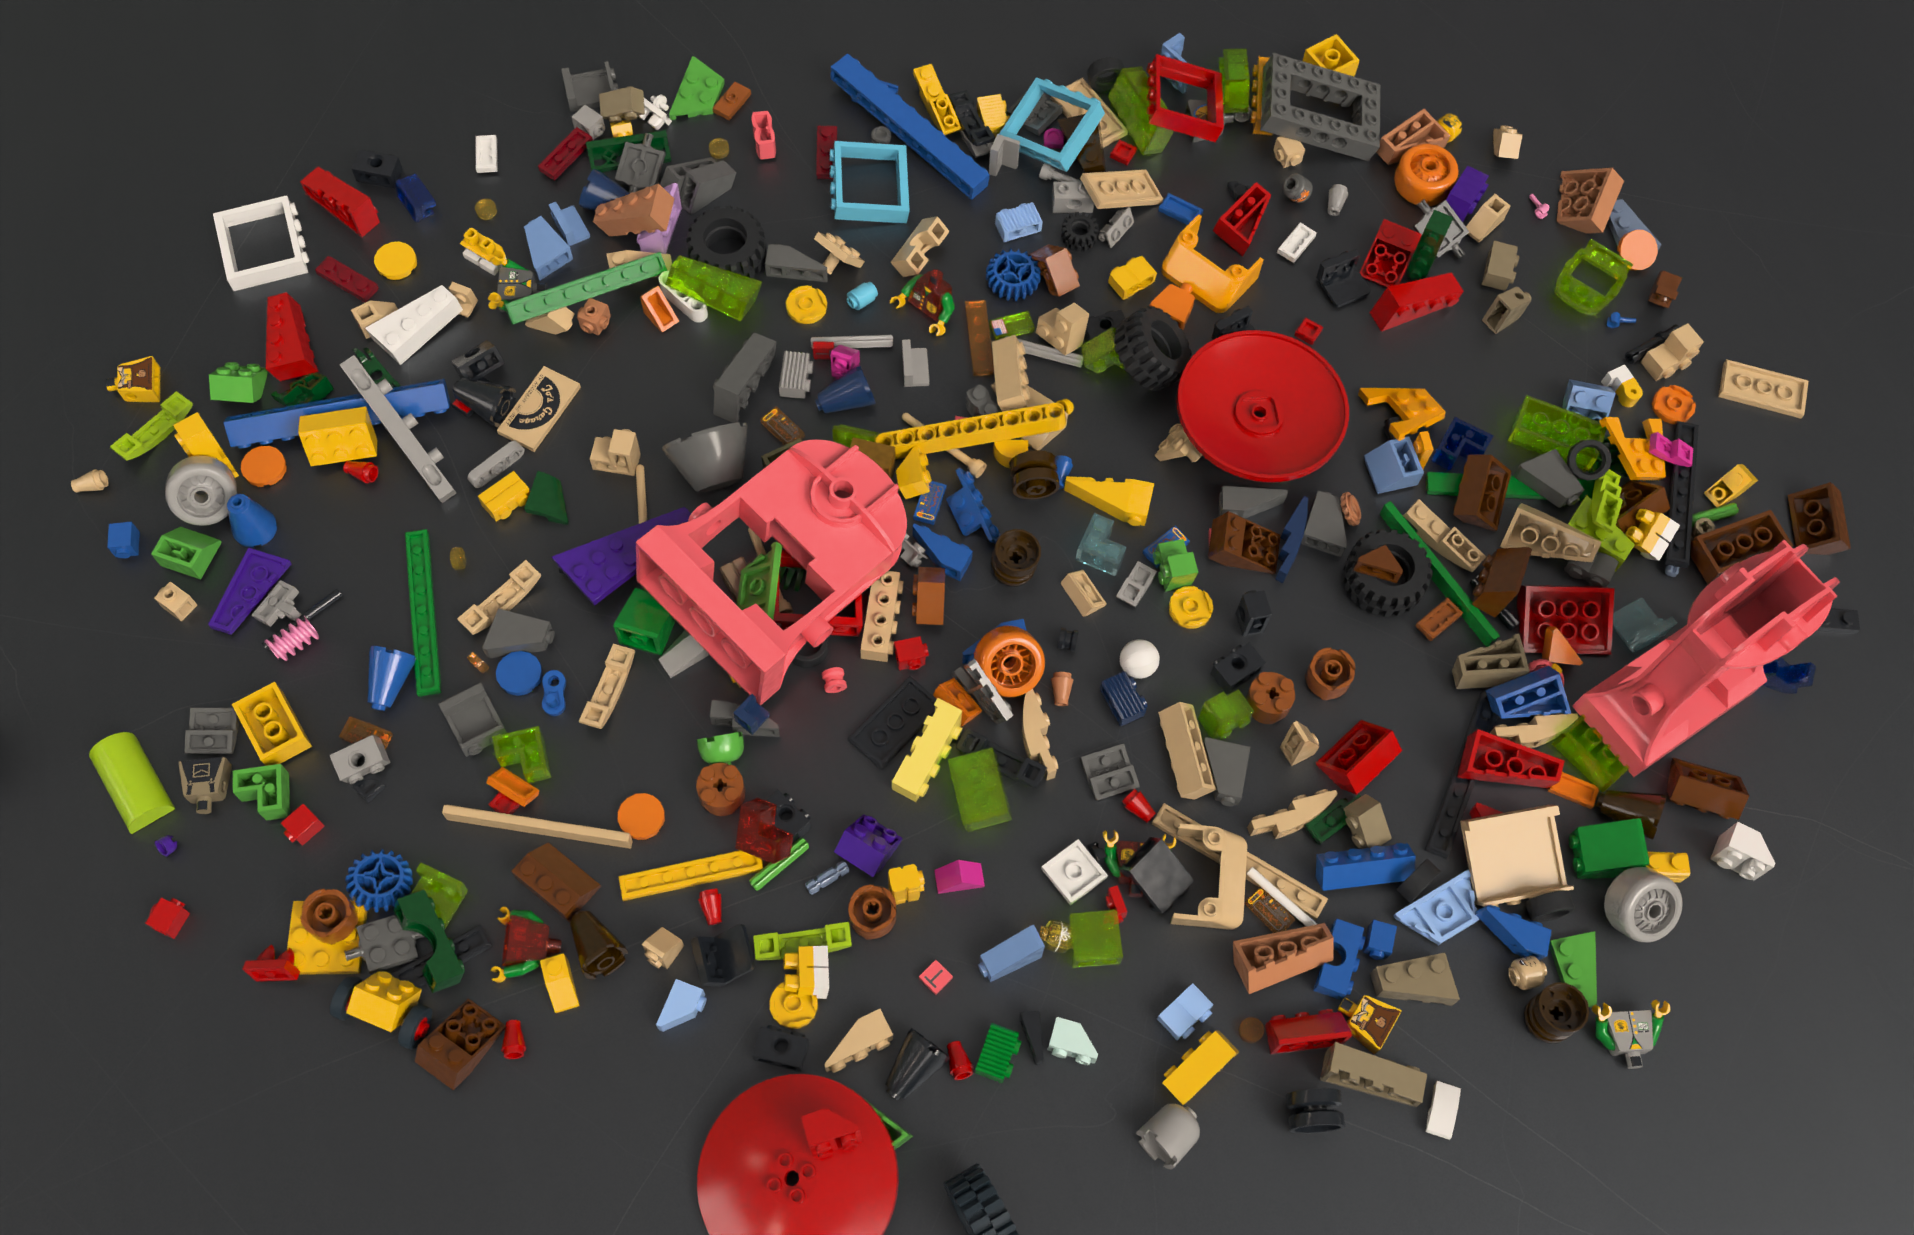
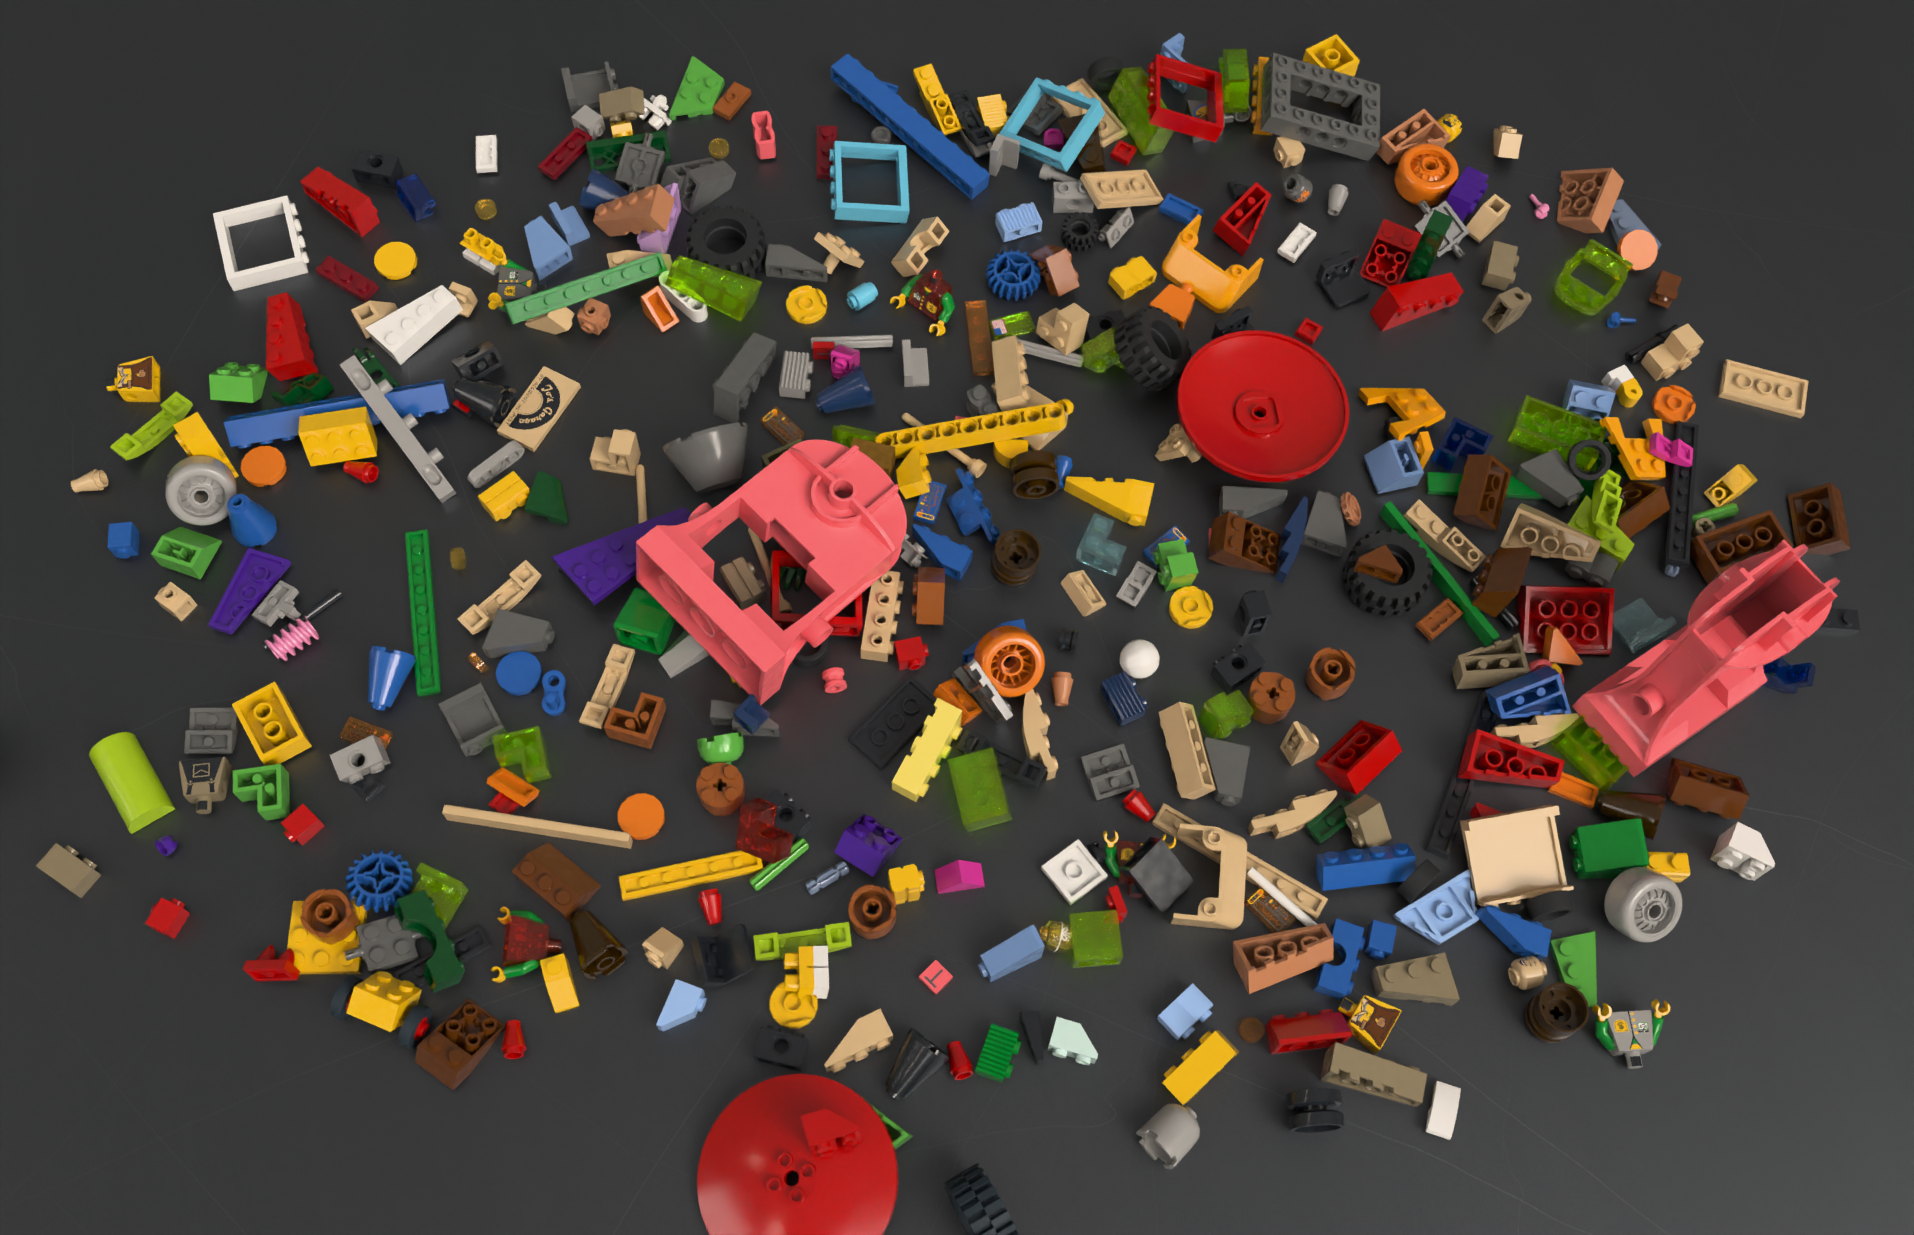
(69, 870): none -> dark tan brick
(637, 727): none -> dark orange brick
(760, 581): bright green wing -> none
(1652, 533): yellow hips -> none

